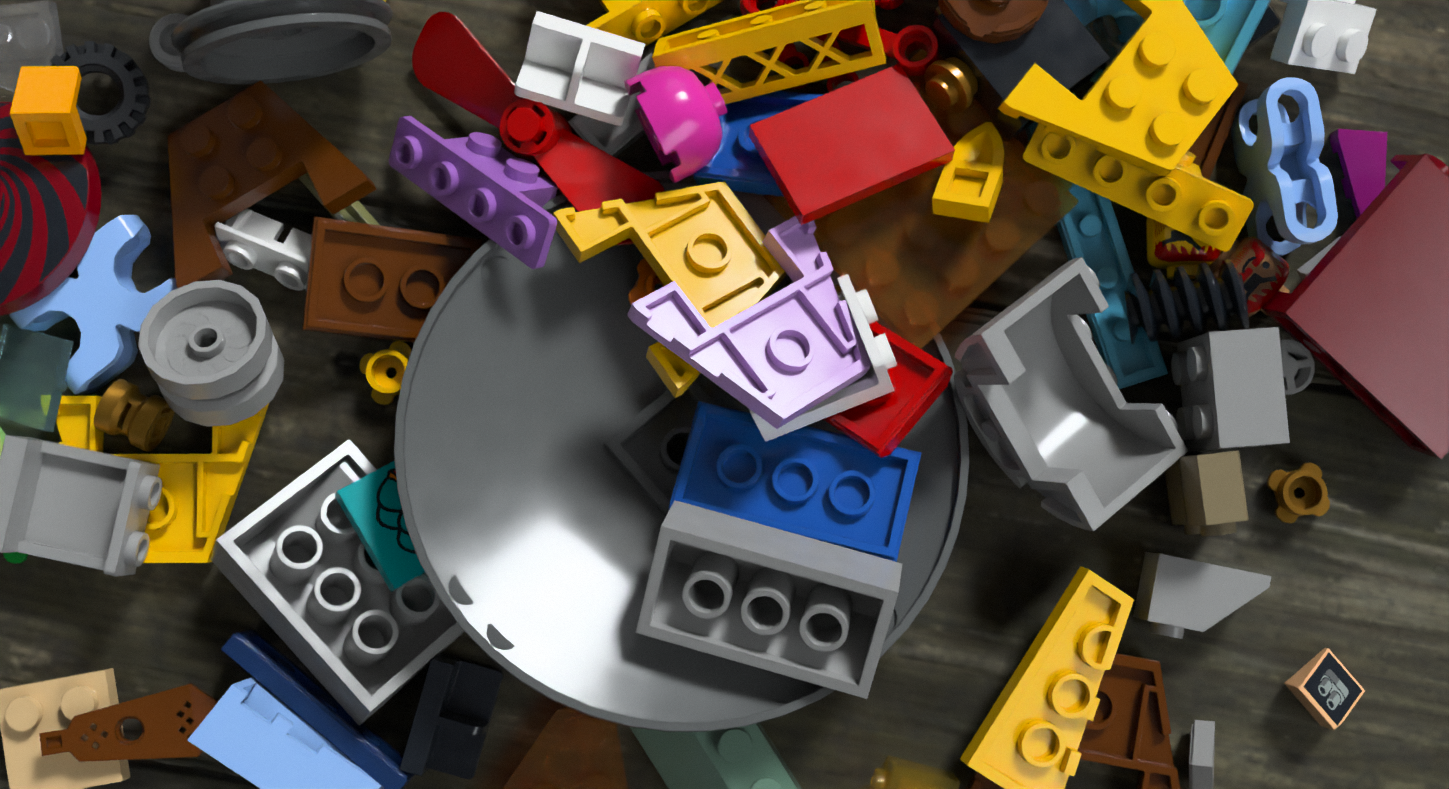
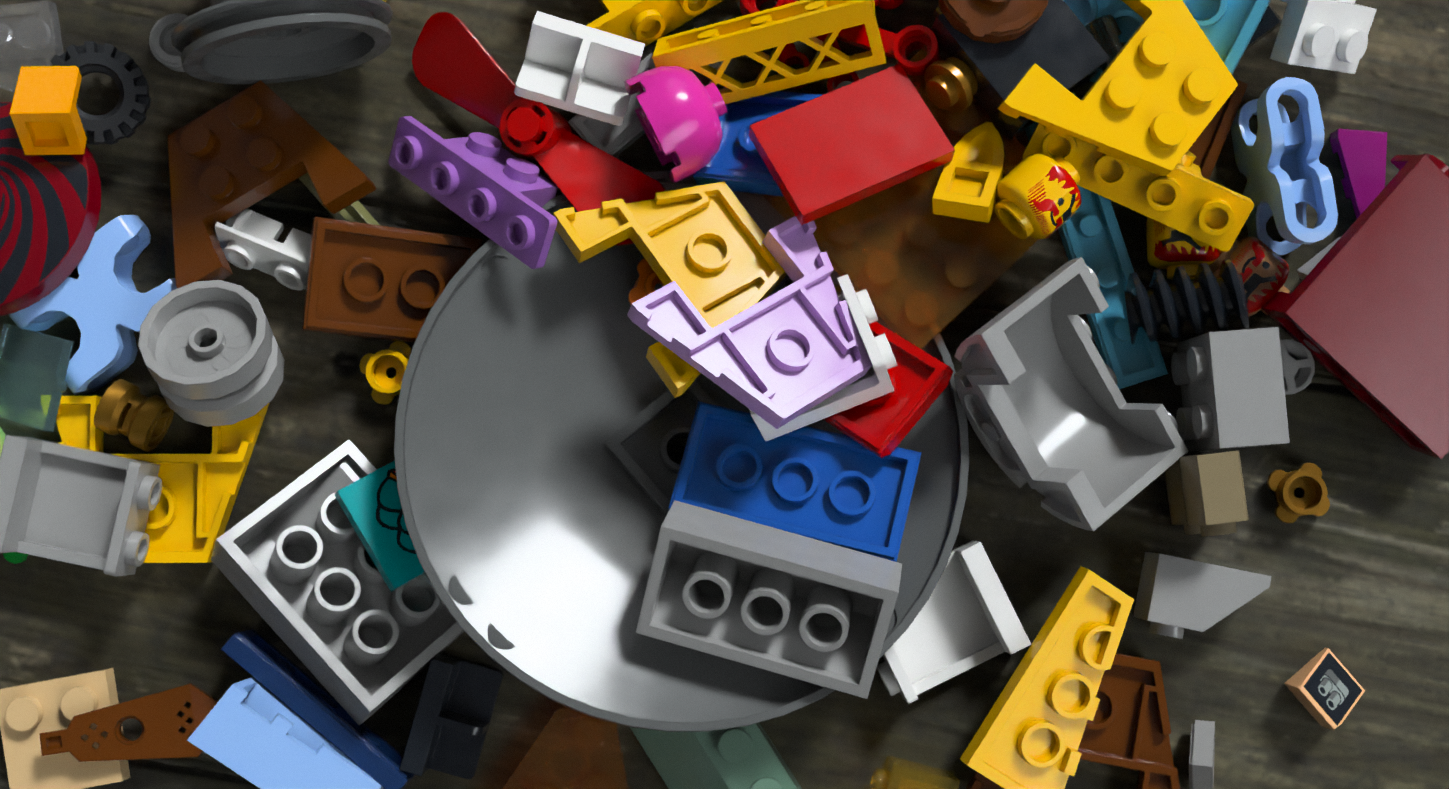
(956, 629): none -> white panel
(1038, 196): none -> yellow head

